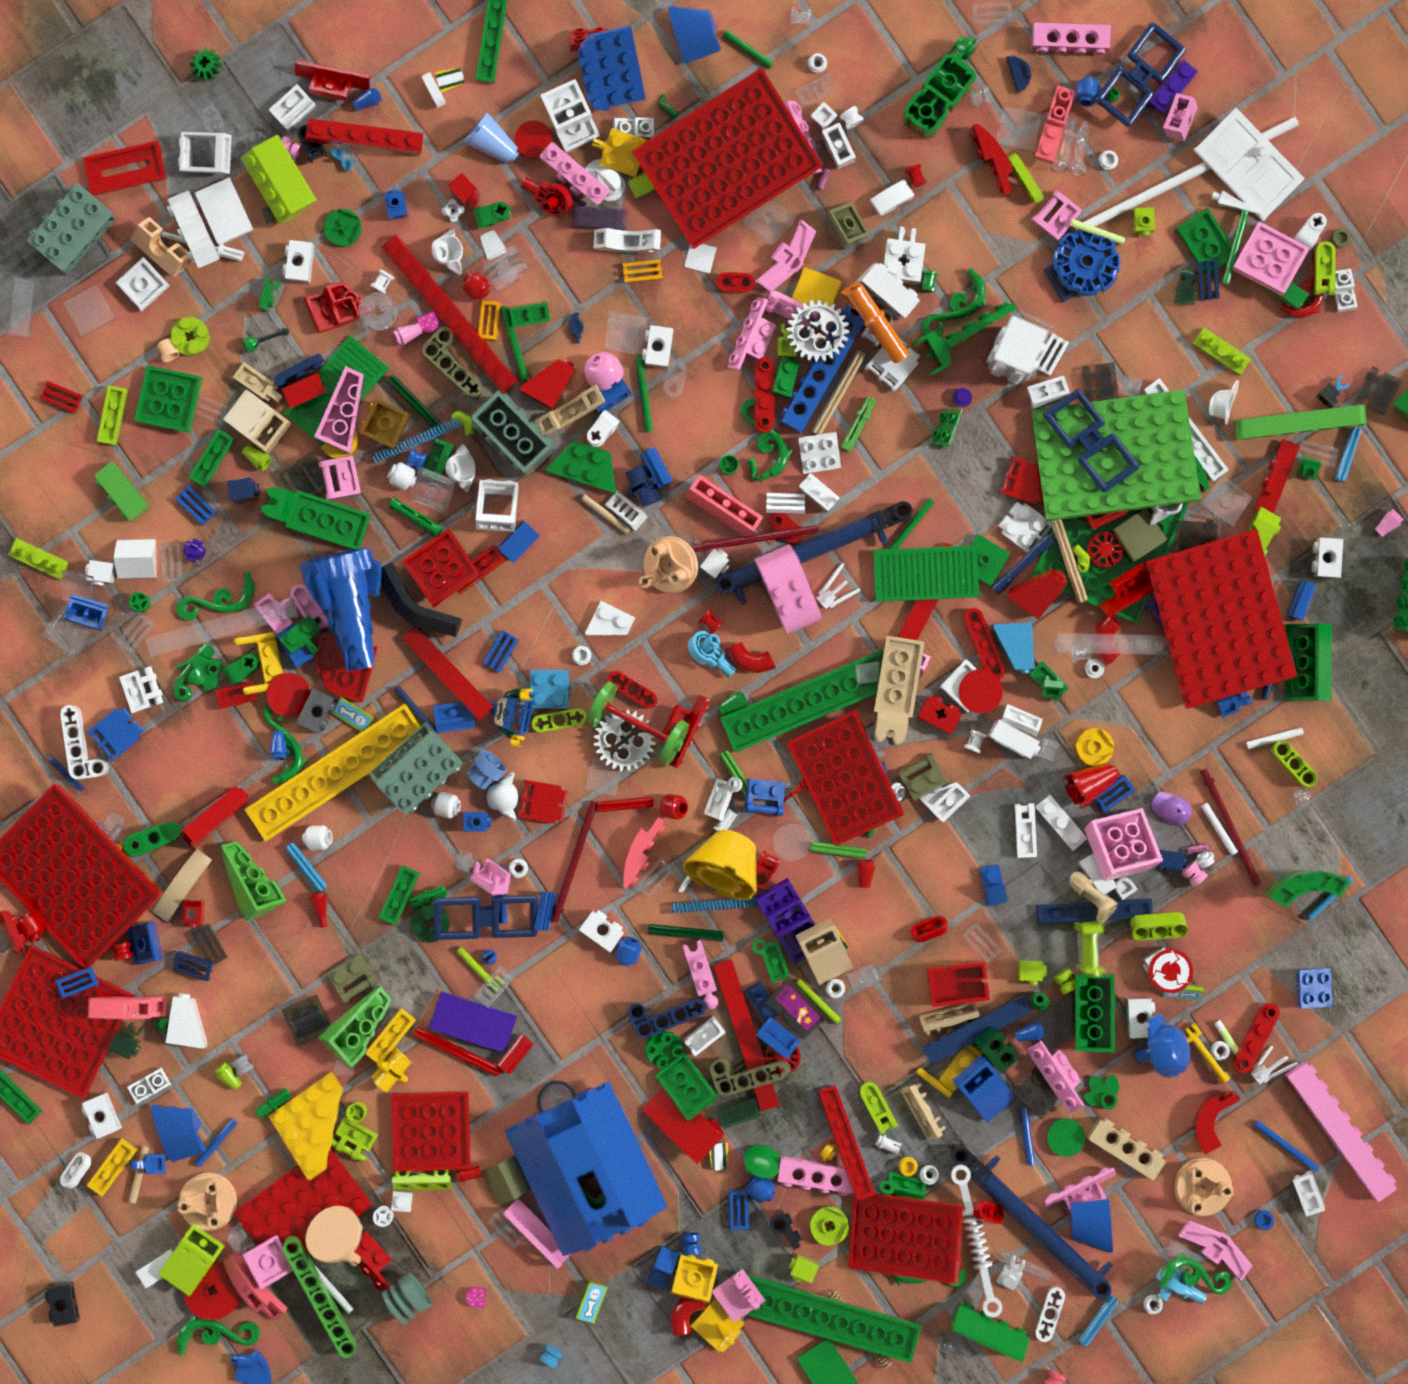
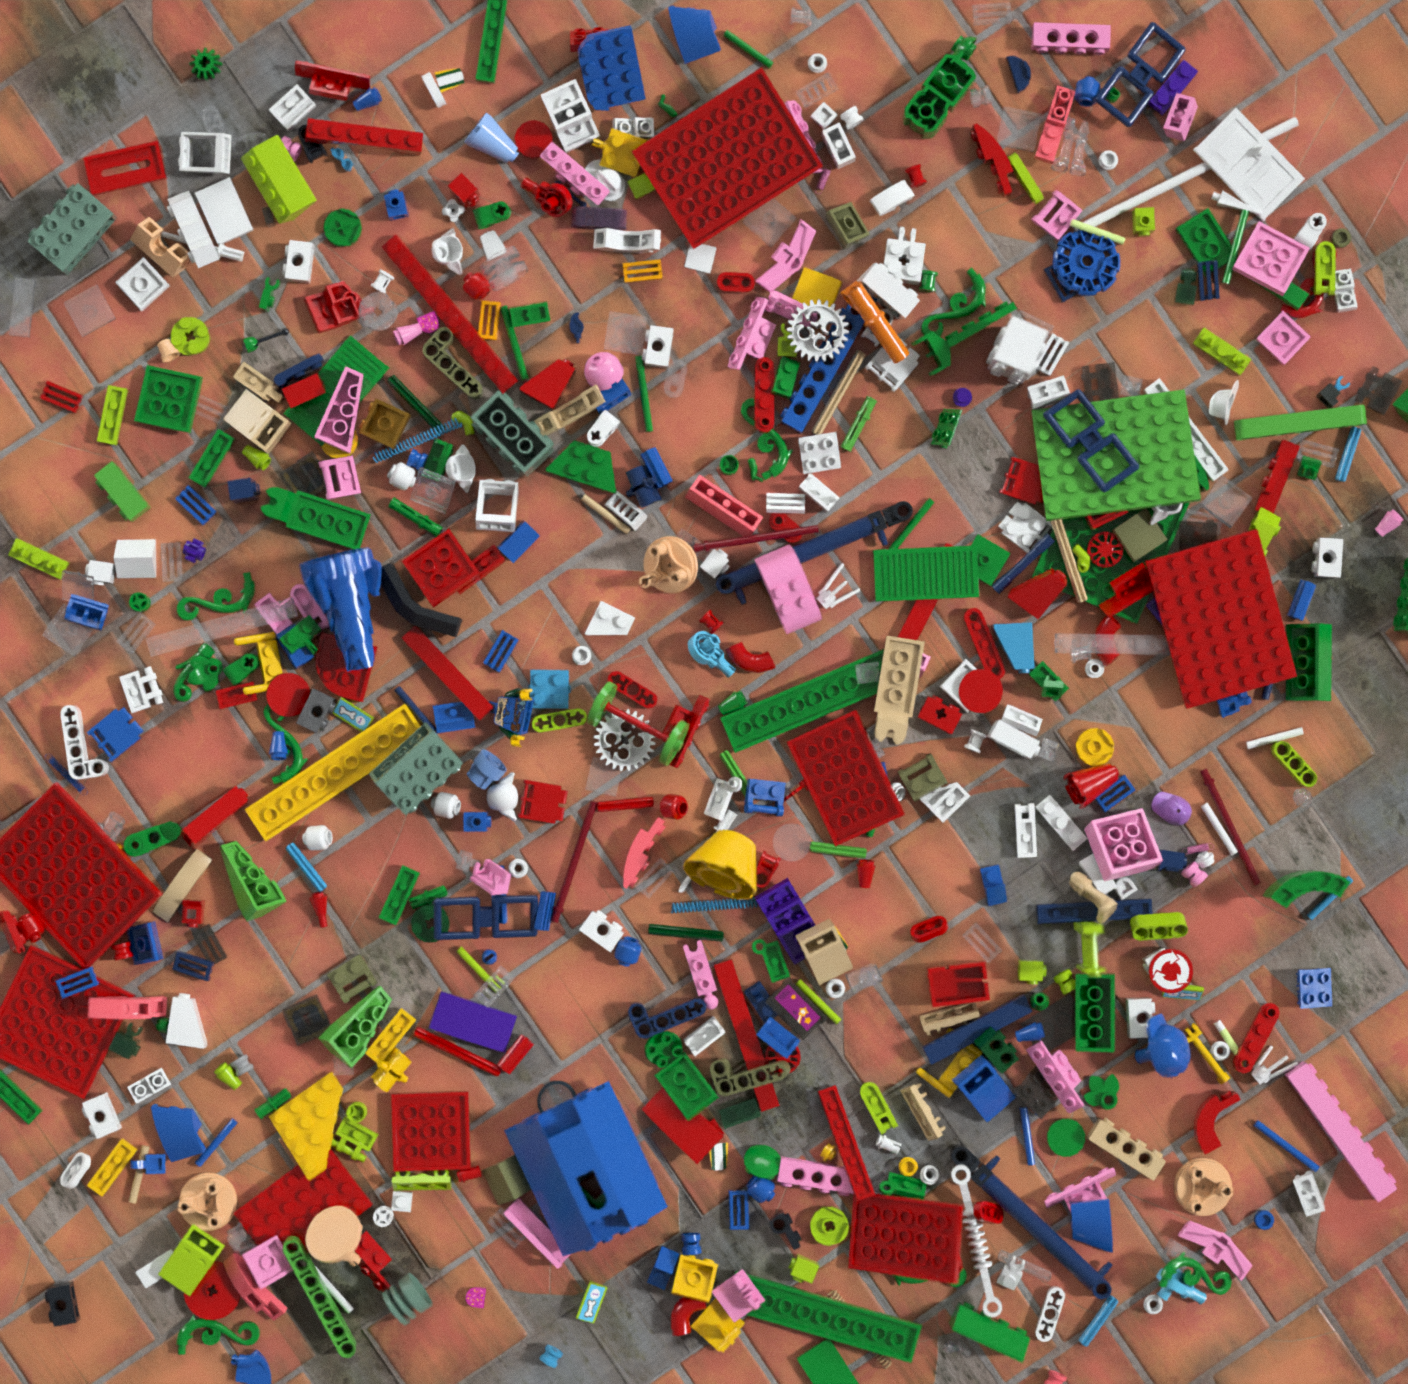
(1283, 338): none -> bright pink plate

